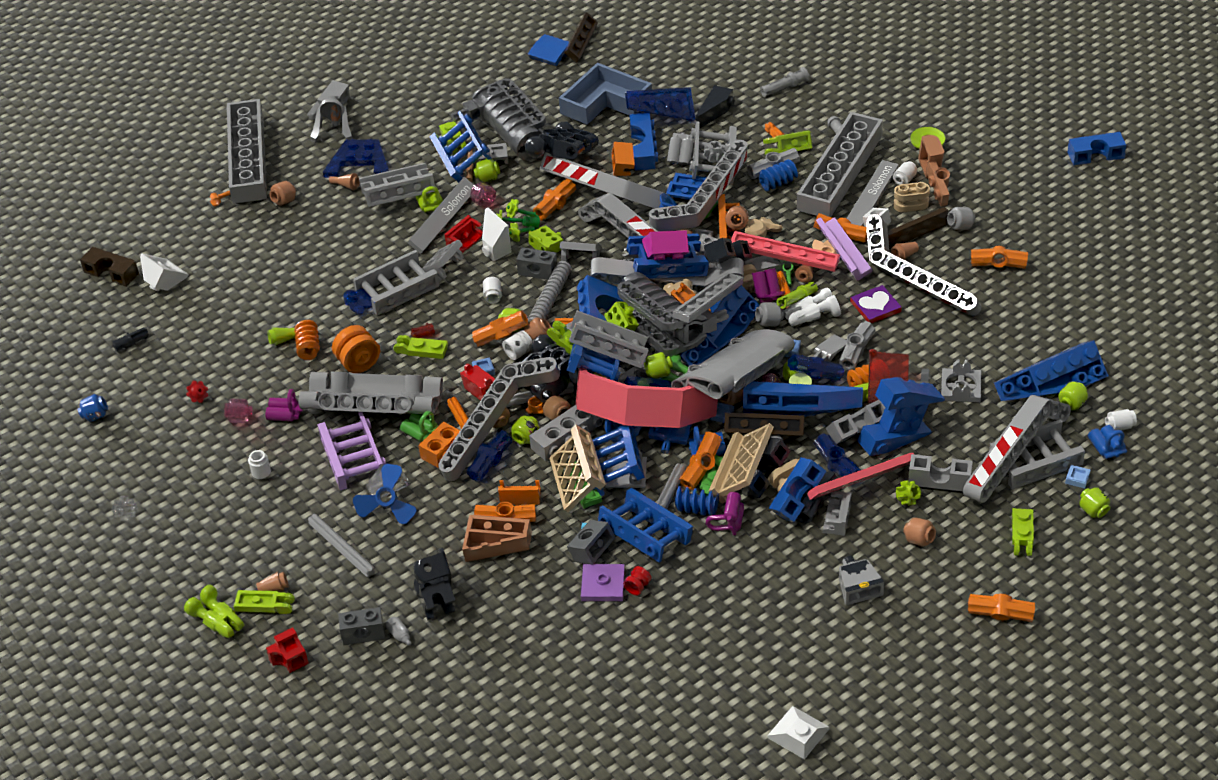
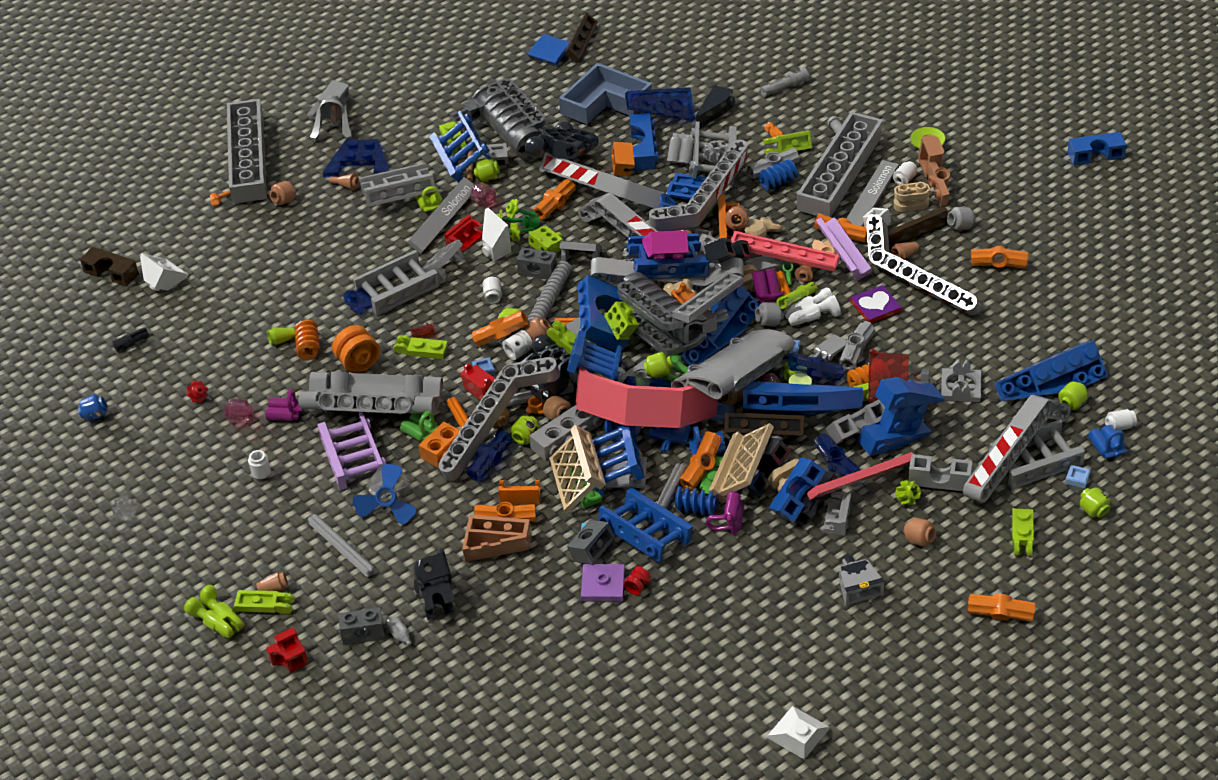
(608, 339): light grey fence -> none

